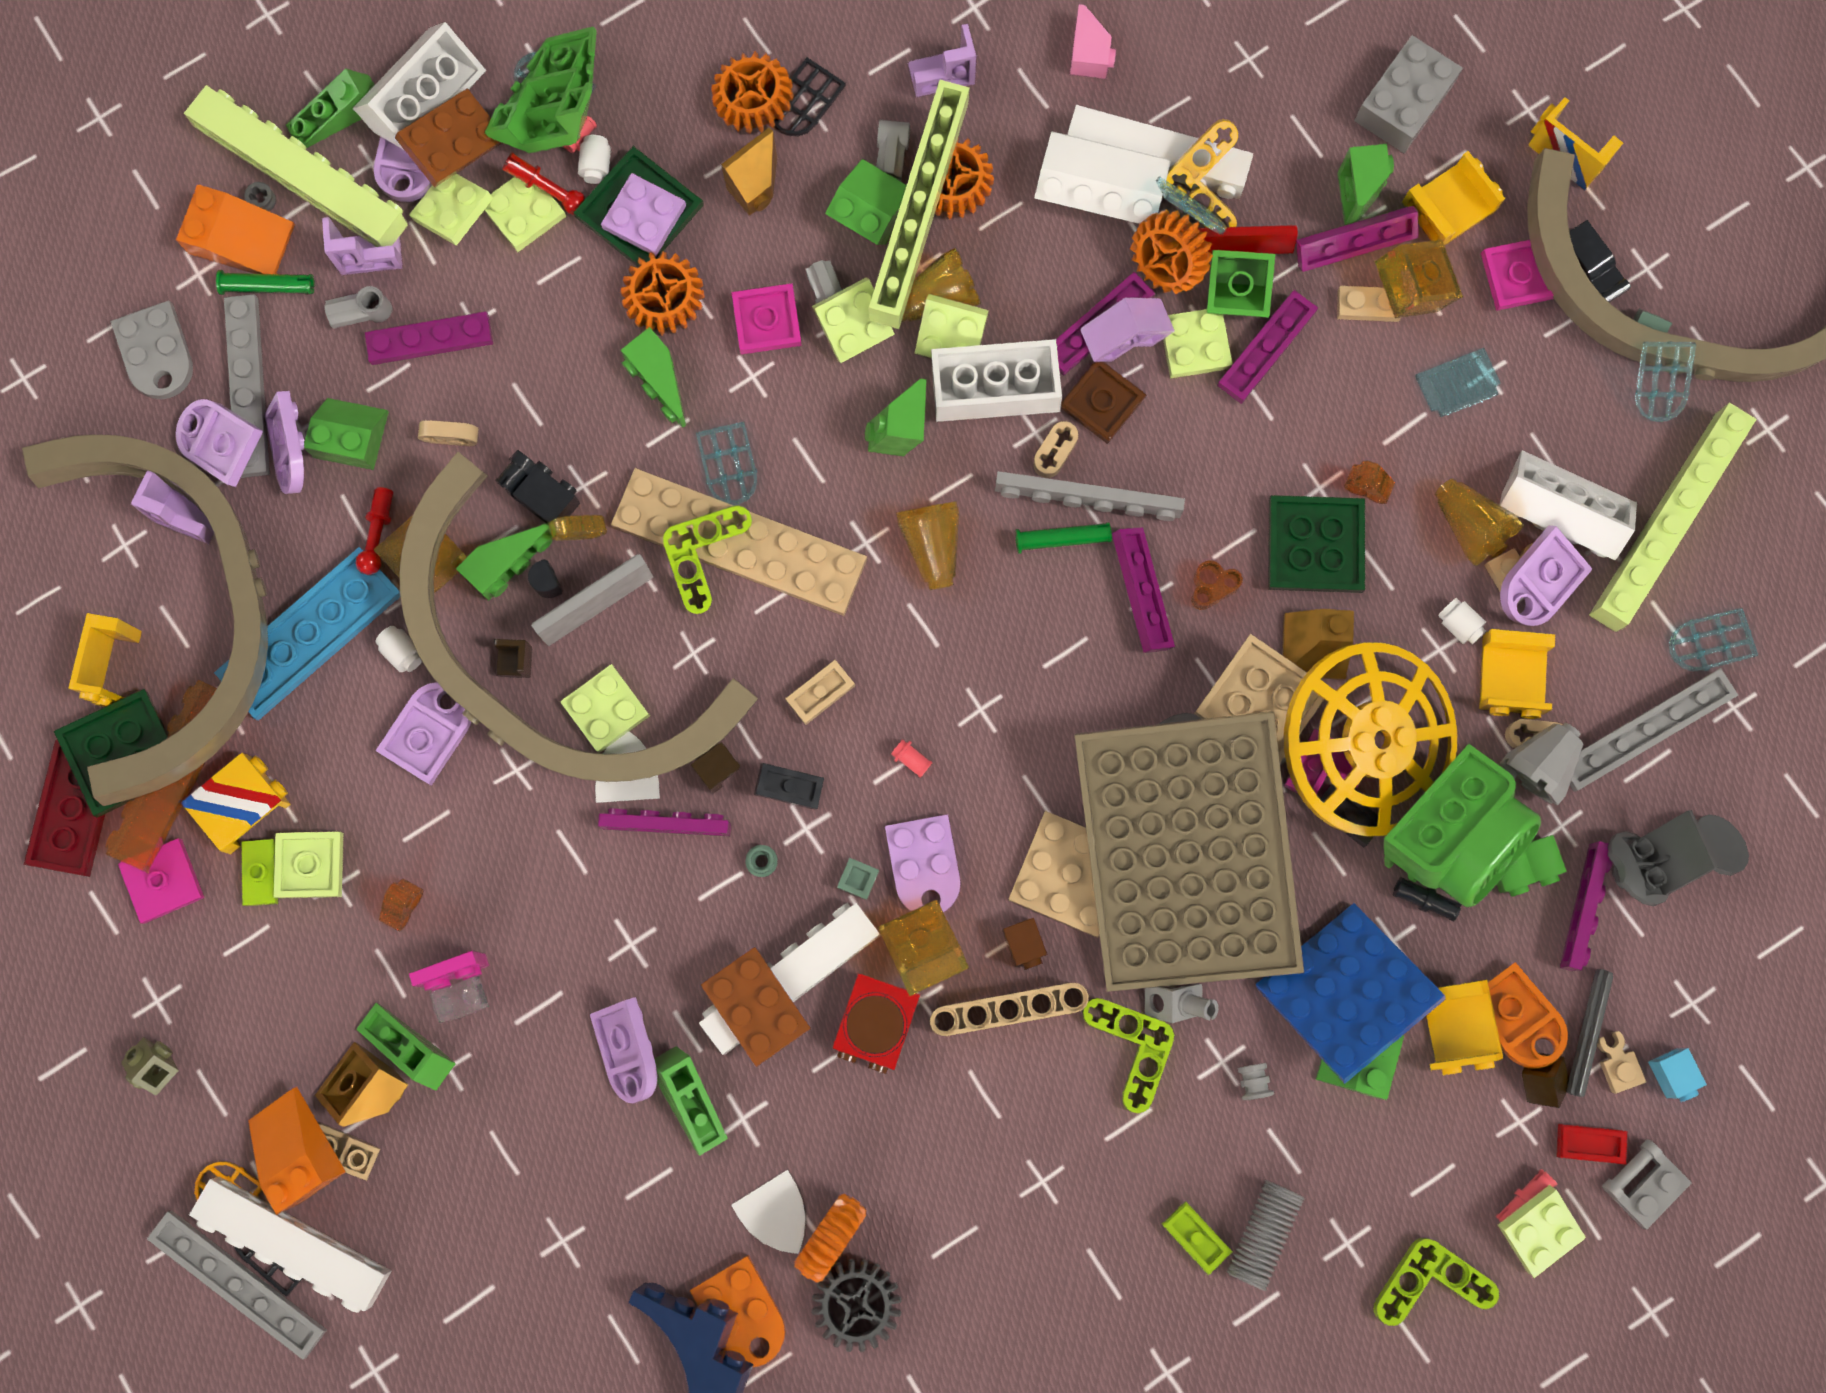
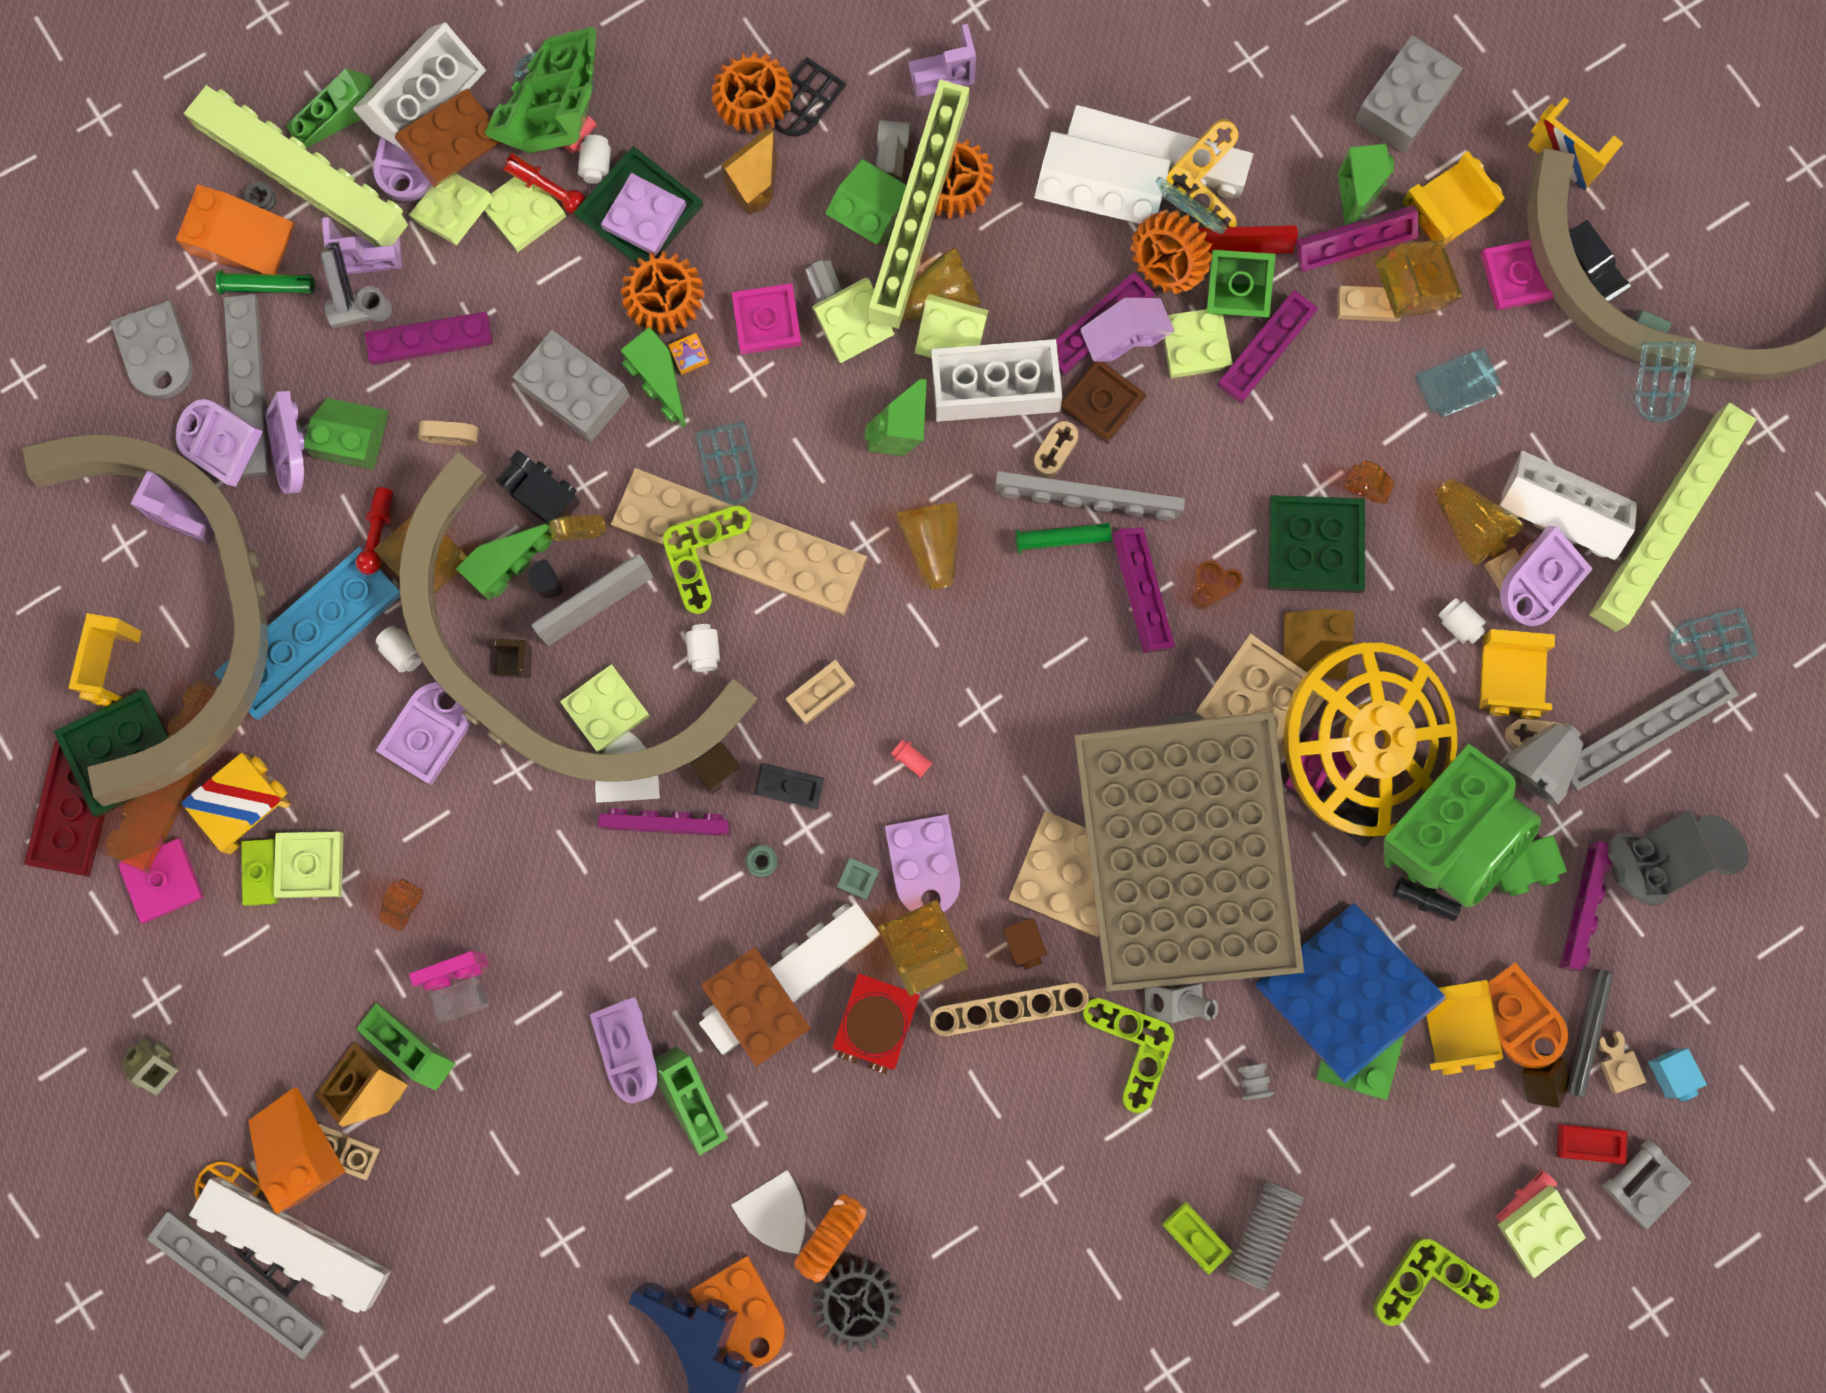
(337, 277): none -> tile
(571, 386): none -> light grey brick
(688, 353): none -> tile
(703, 648): none -> white brick
(1091, 47): bright pink slope -> none

